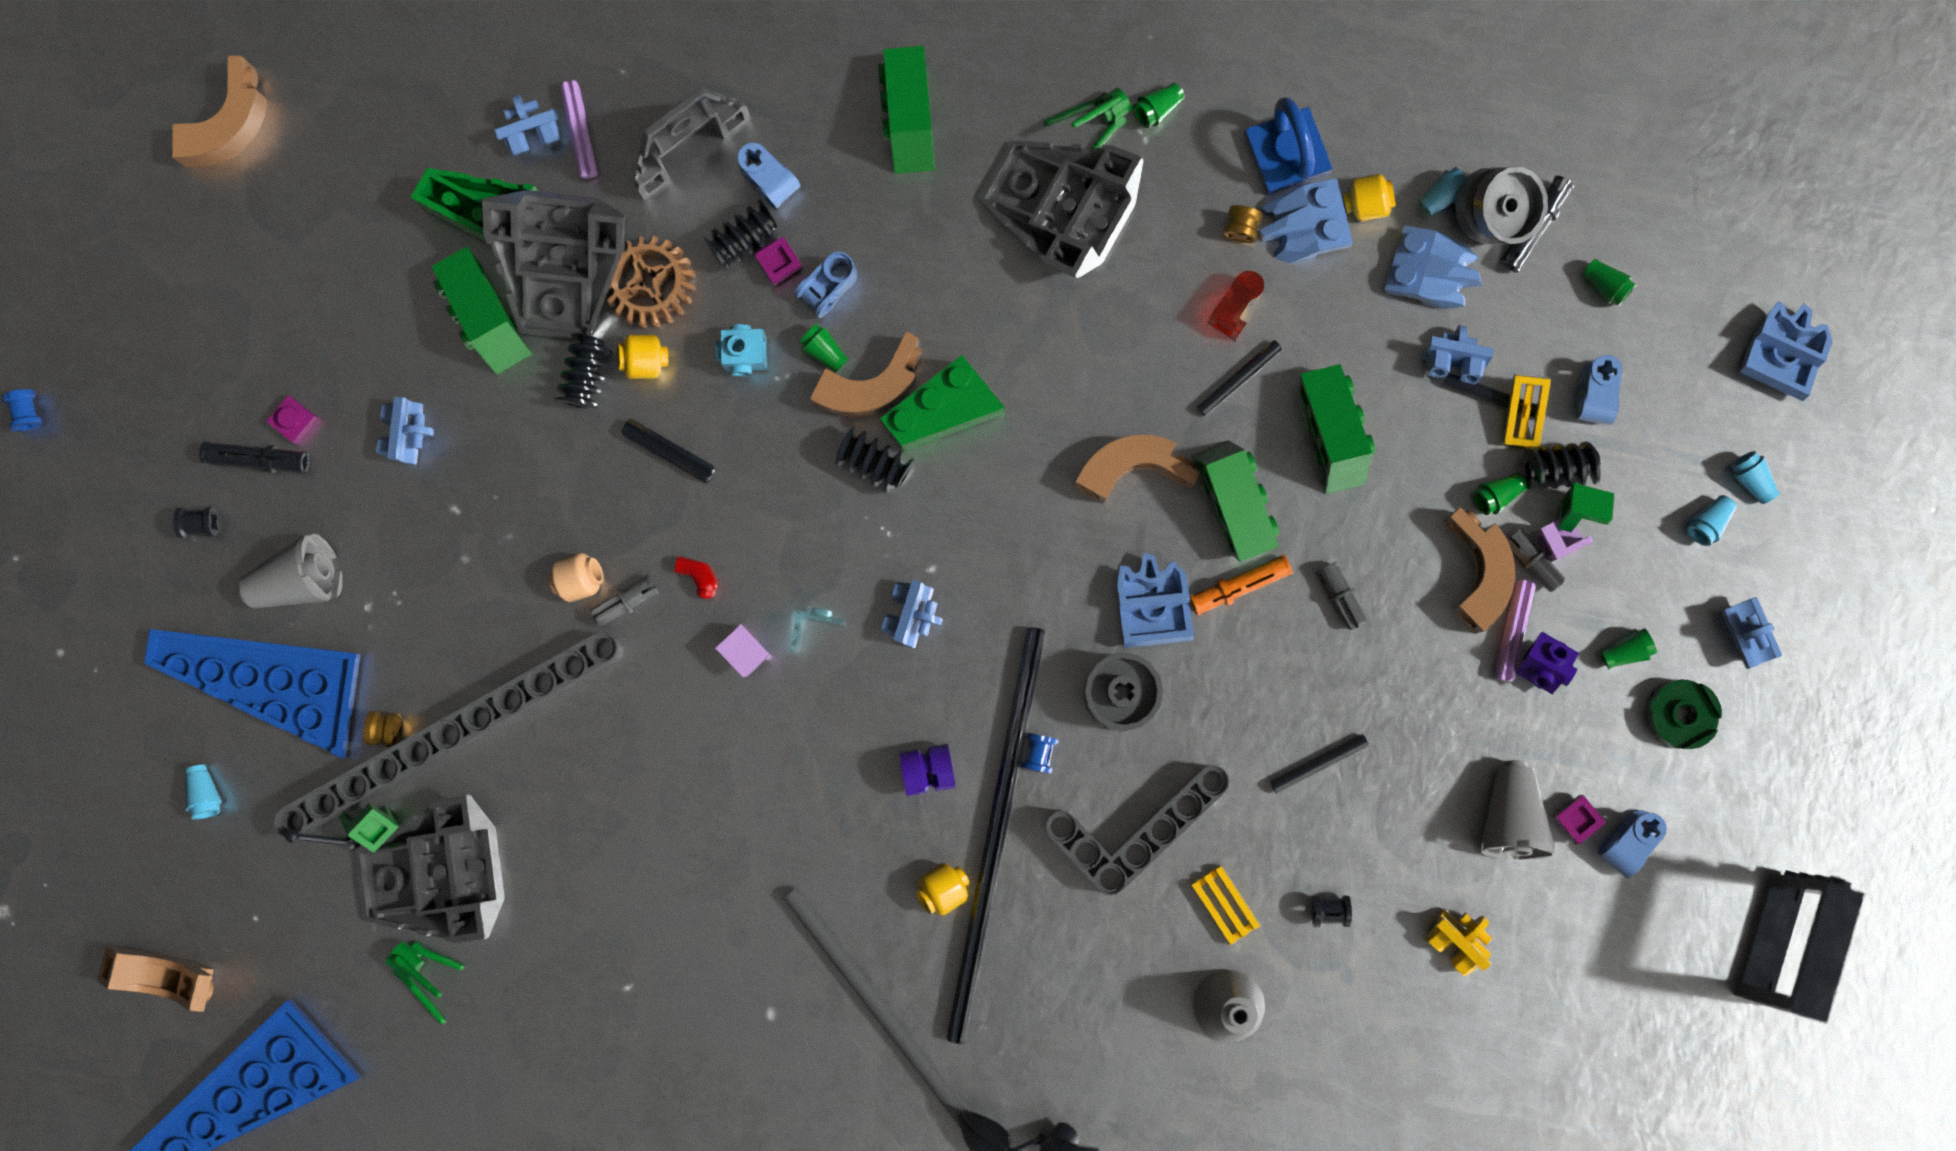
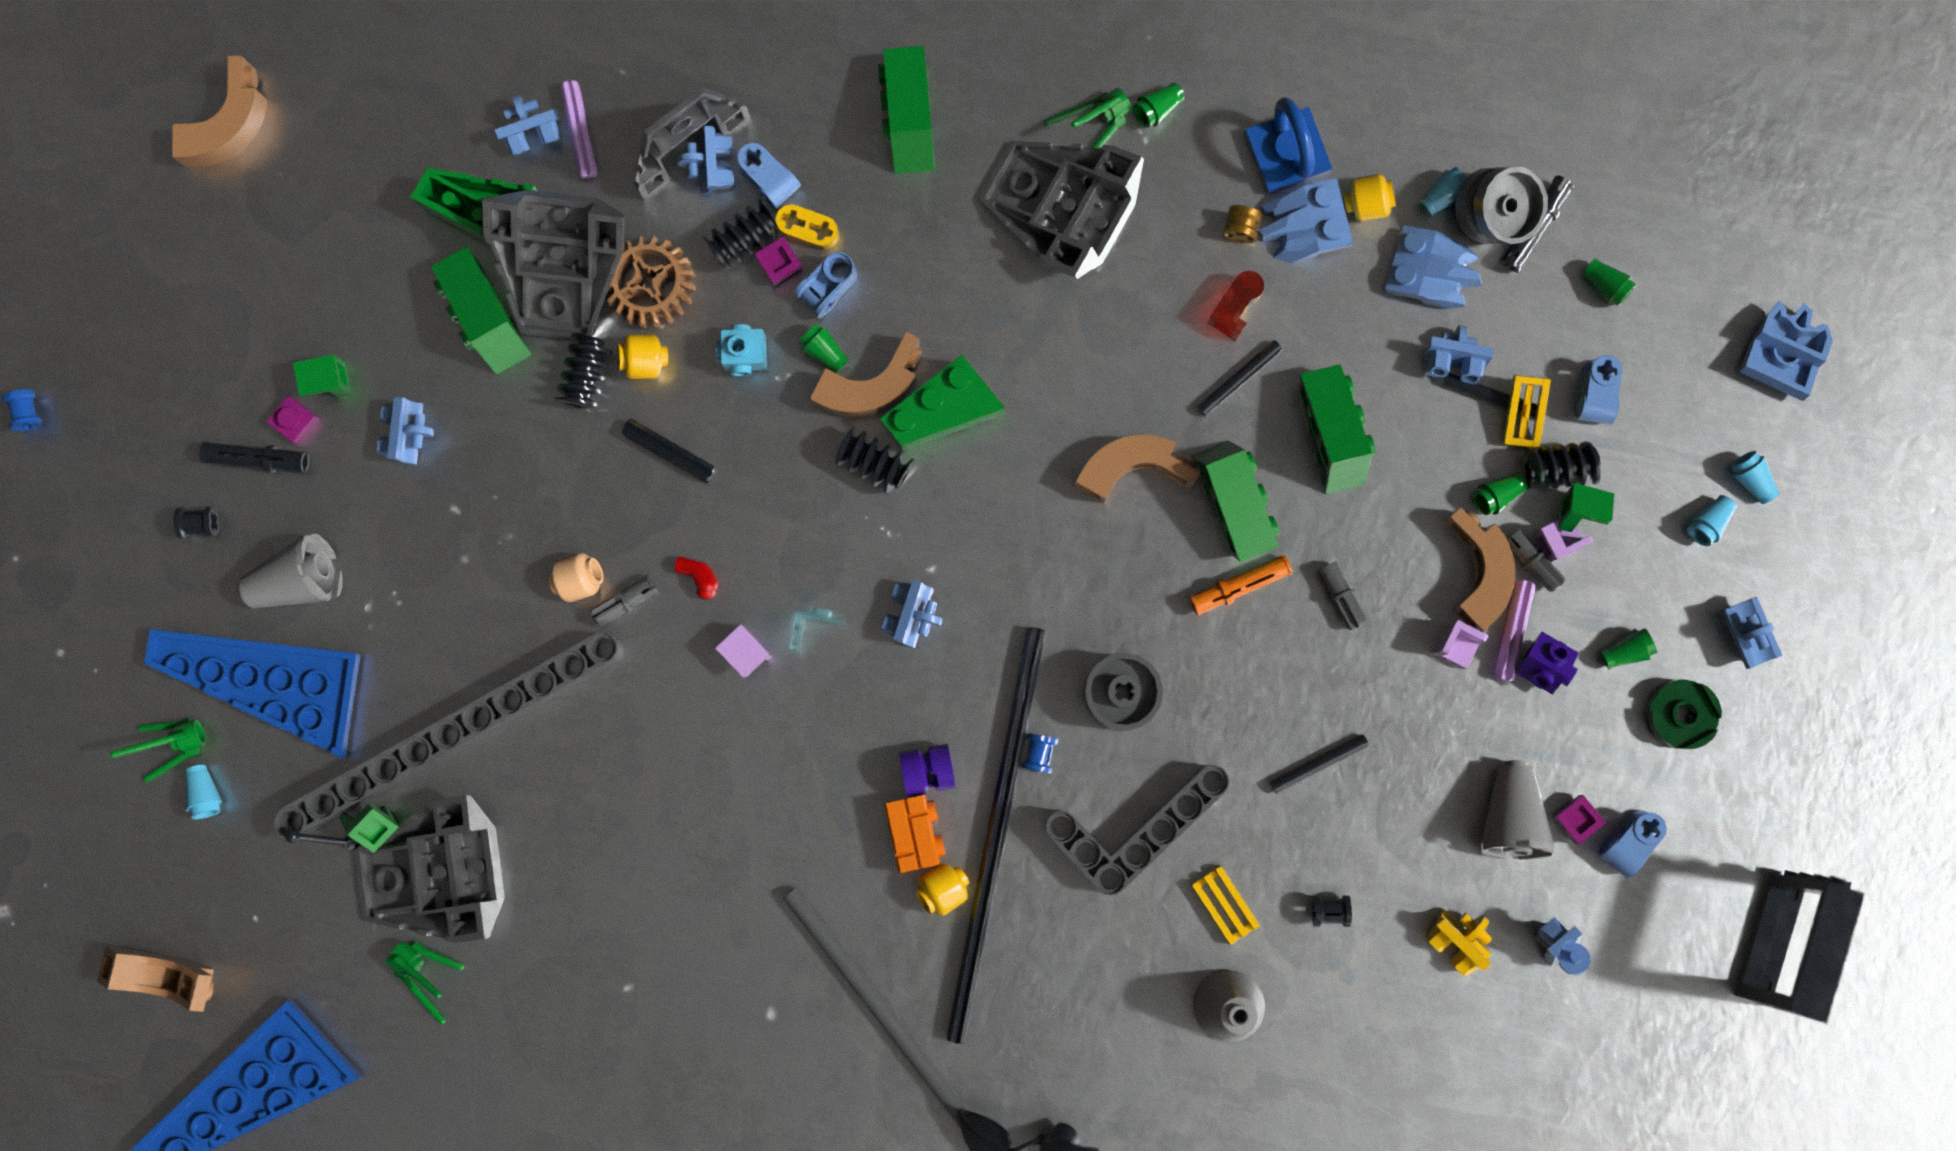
(186, 736): none -> green plant
(321, 376): none -> green panel
(382, 728): pearl gold wheel -> none
(709, 147): none -> medium blue hips
(804, 234): none -> yellow beam
(913, 833): none -> orange brick
(1154, 604): medium blue plate -> none
(1459, 643): none -> lavender panel
(1564, 947): none -> medium blue hips

